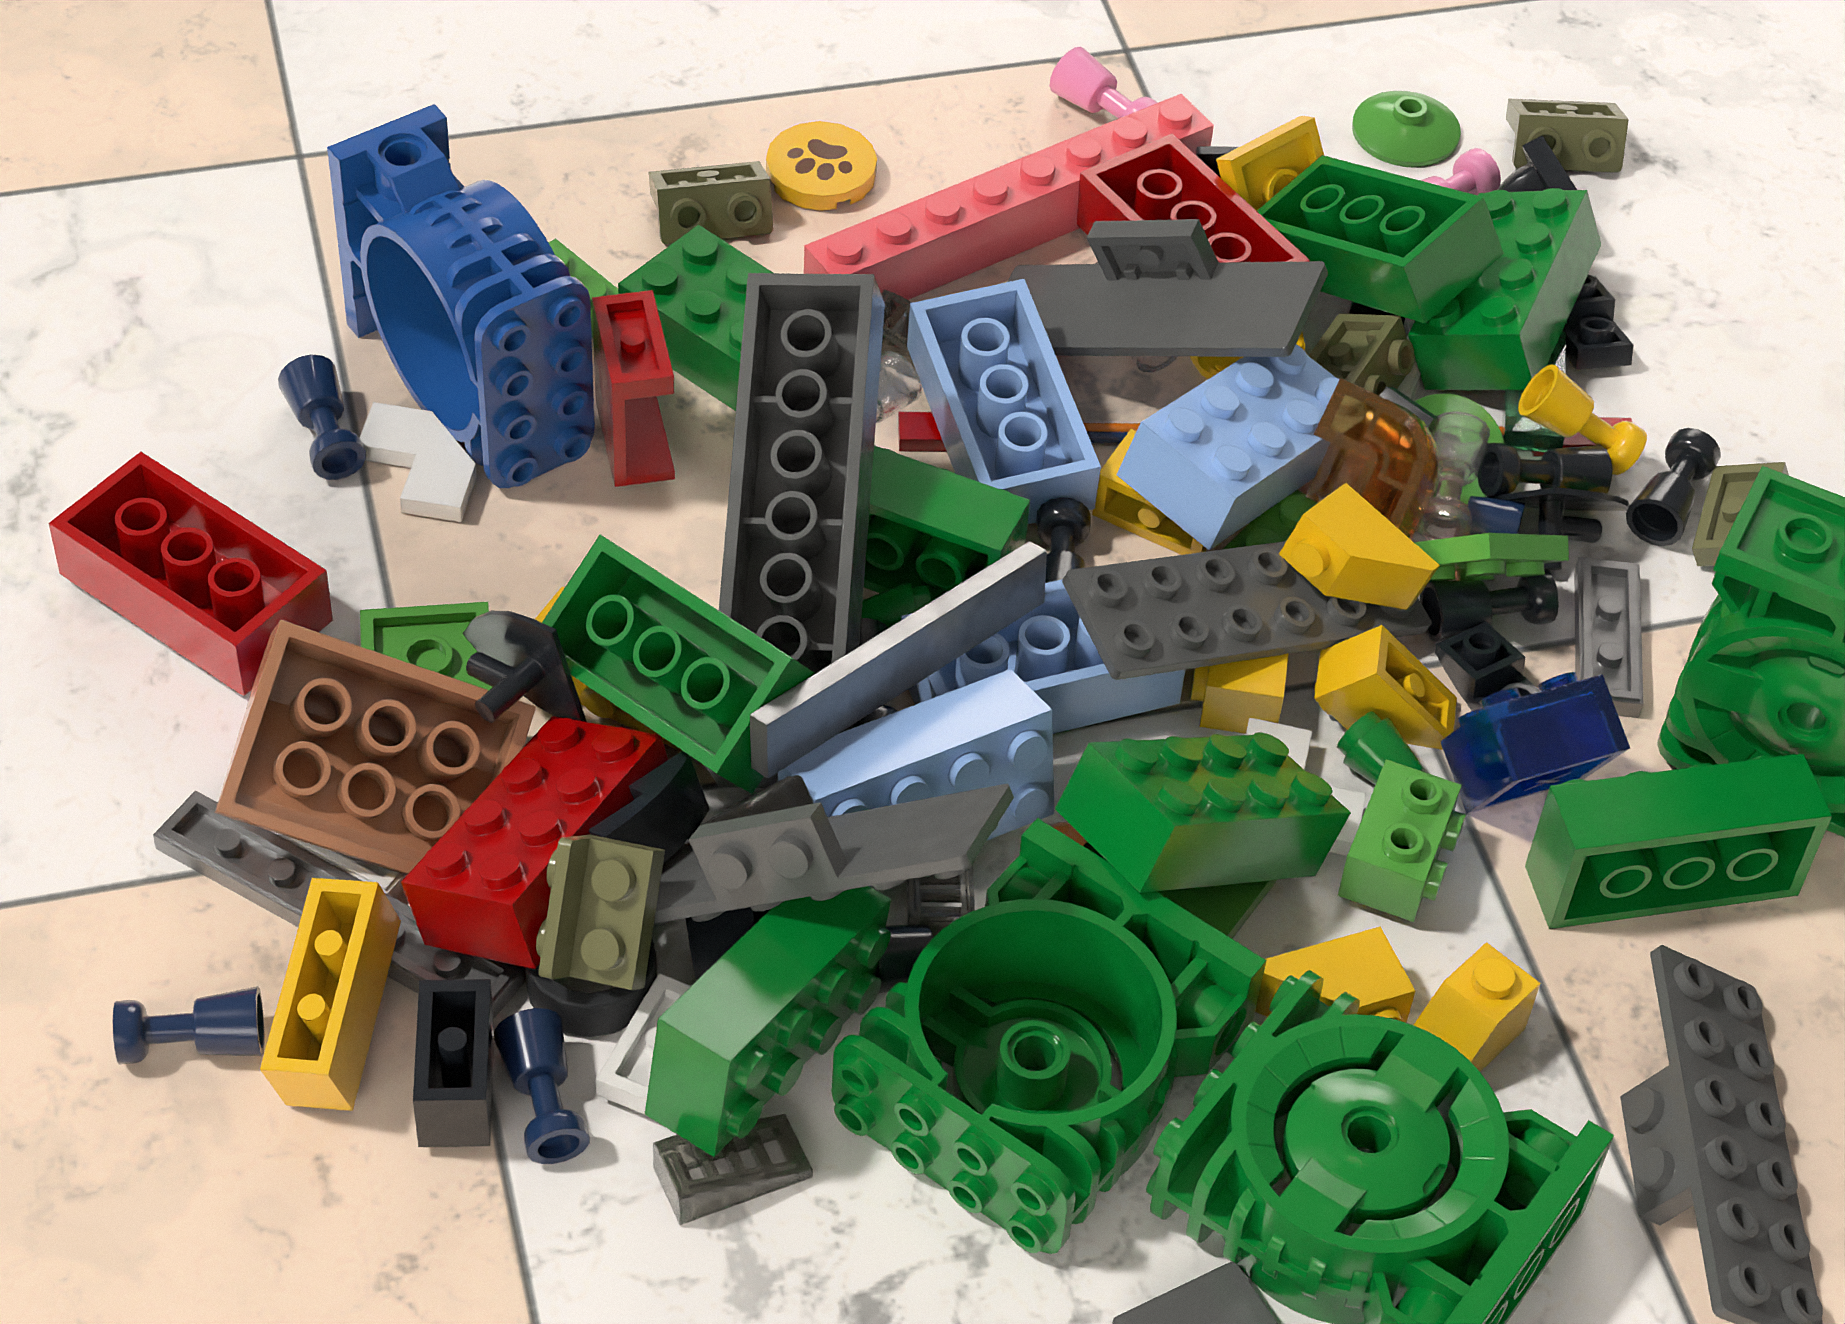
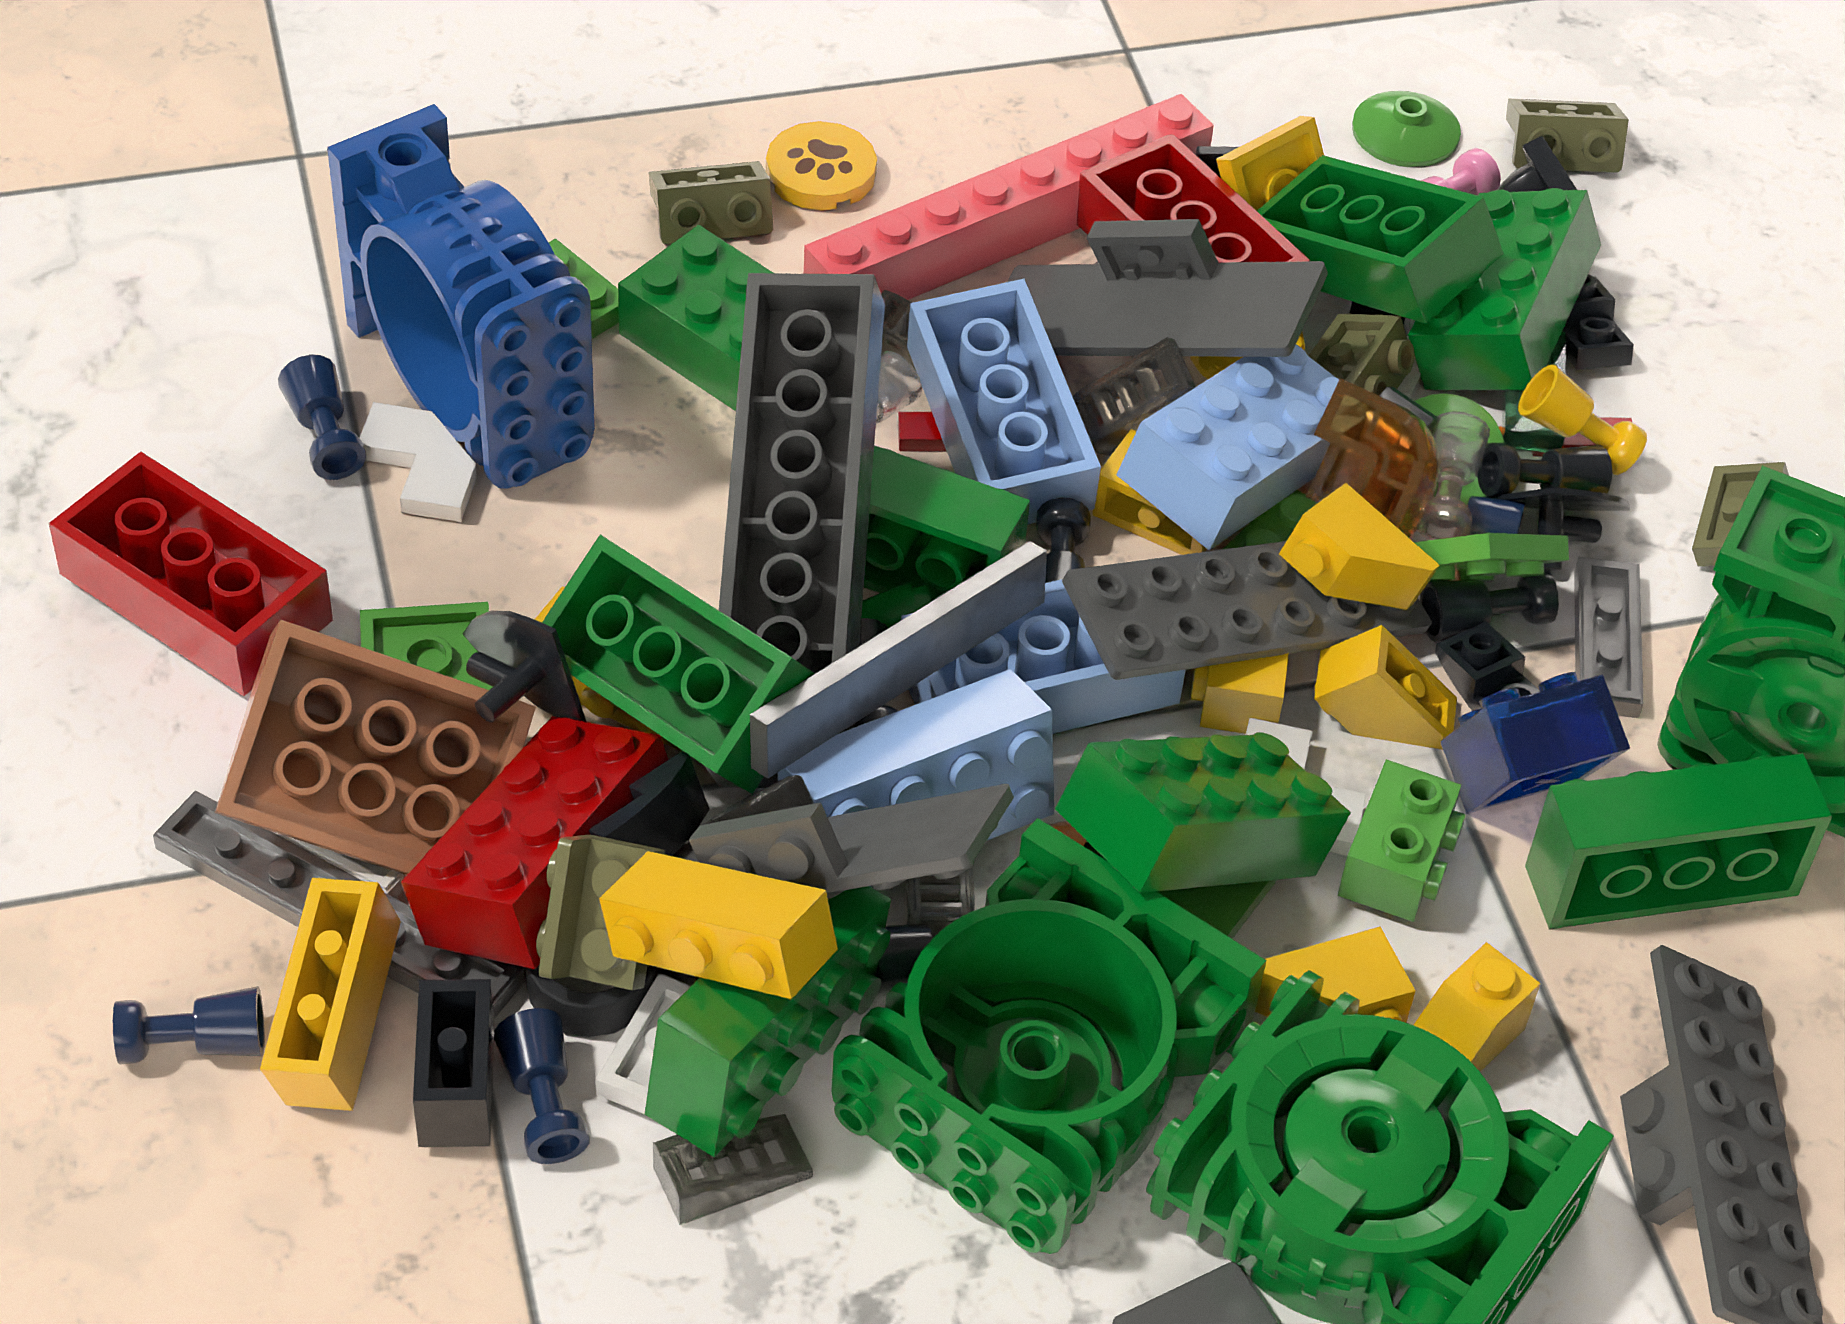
(629, 375): red panel -> none
(719, 924): none -> yellow brick
(1091, 86): bright pink piece -> none
(1098, 404): none -> clear smoke slope
(1371, 743): green cone -> none
(1666, 501): black piece -> none

